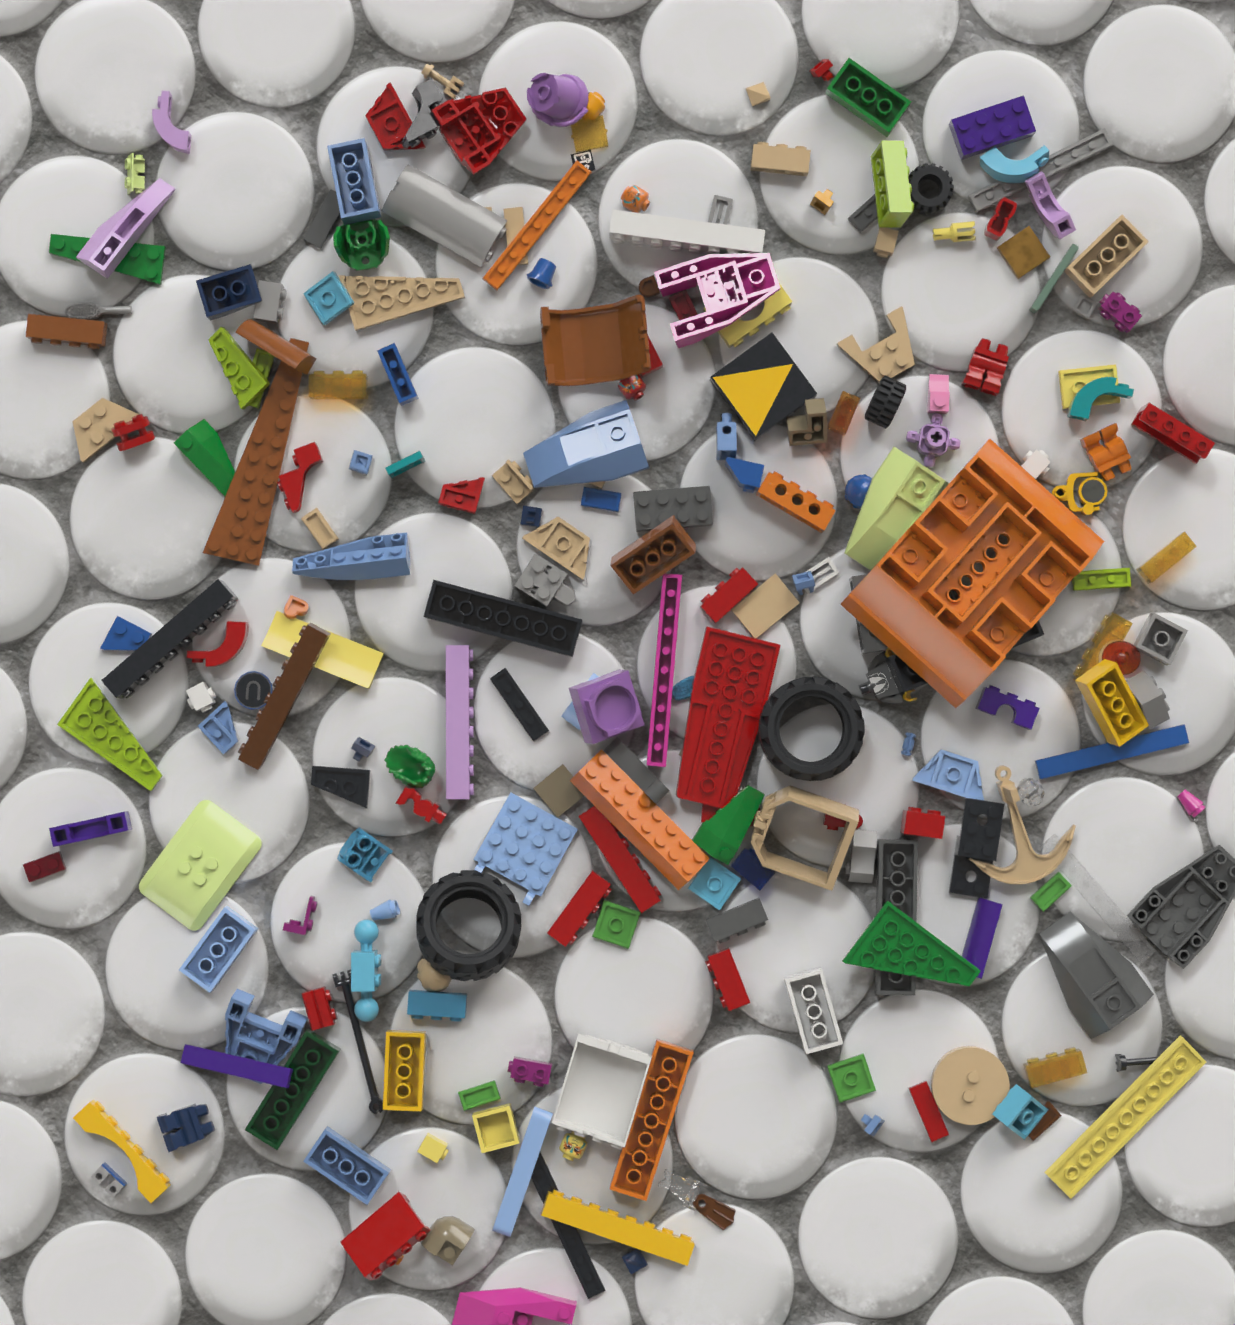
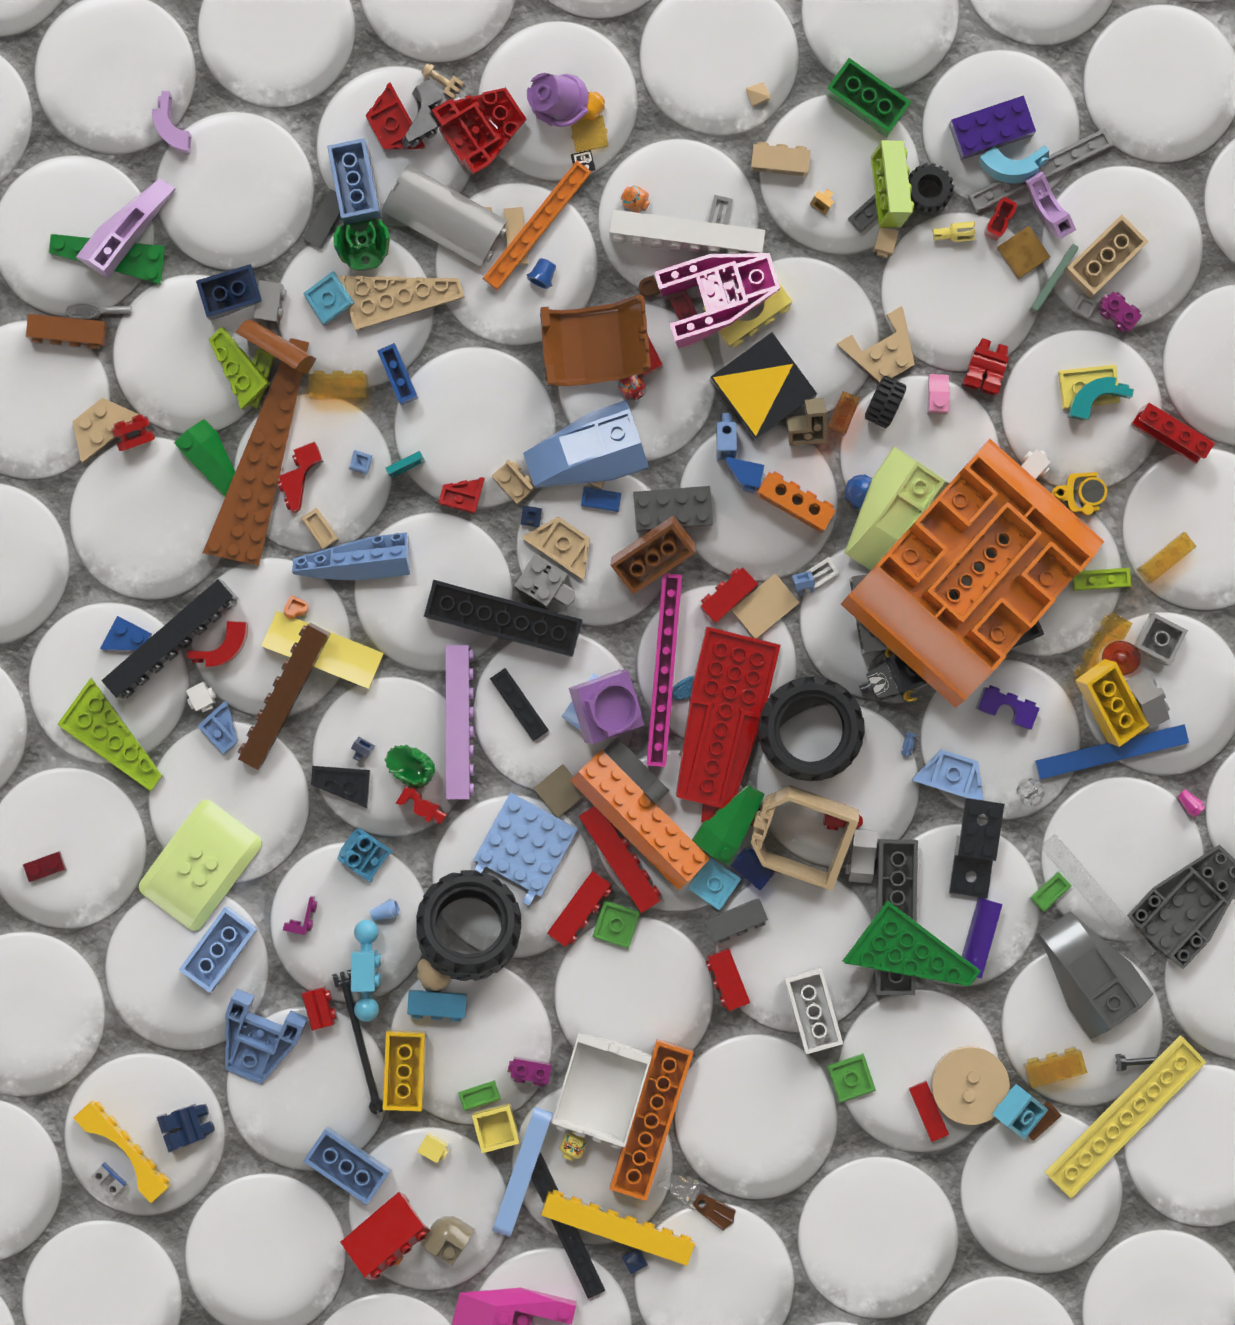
(90, 828): dark purple arch -> none
(133, 167): yellowish green hinge -> none
(236, 1066): dark purple tile -> none
(252, 689): black tile -> none
(284, 1105): dark green brick -> none
(822, 70): red tile -> none
(873, 1124): medium blue tile -> none
(922, 824): red brick -> none
(927, 446): lavender piece -> none
(1027, 865): tan piece -> none
(1111, 454): orange hips -> none

